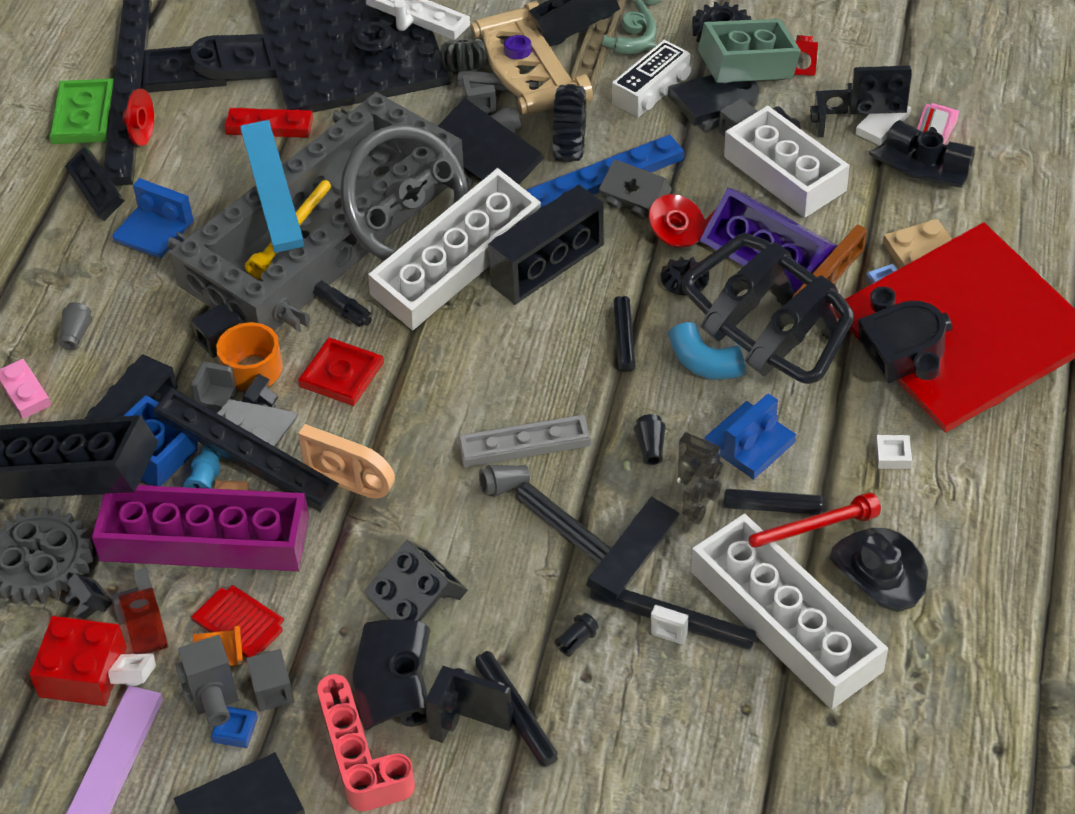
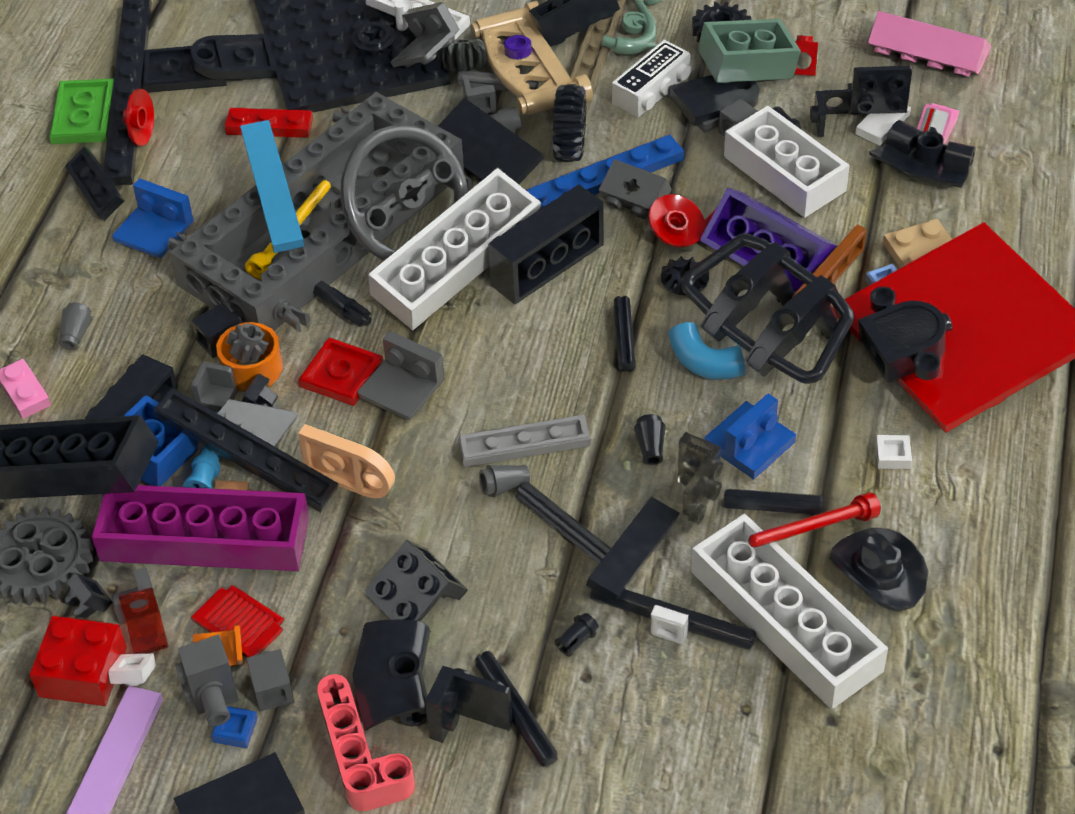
(247, 342): none -> dark grey gear
(404, 378): none -> dark grey bracket
(433, 30): none -> dark grey bracket
(930, 43): none -> bright pink slope

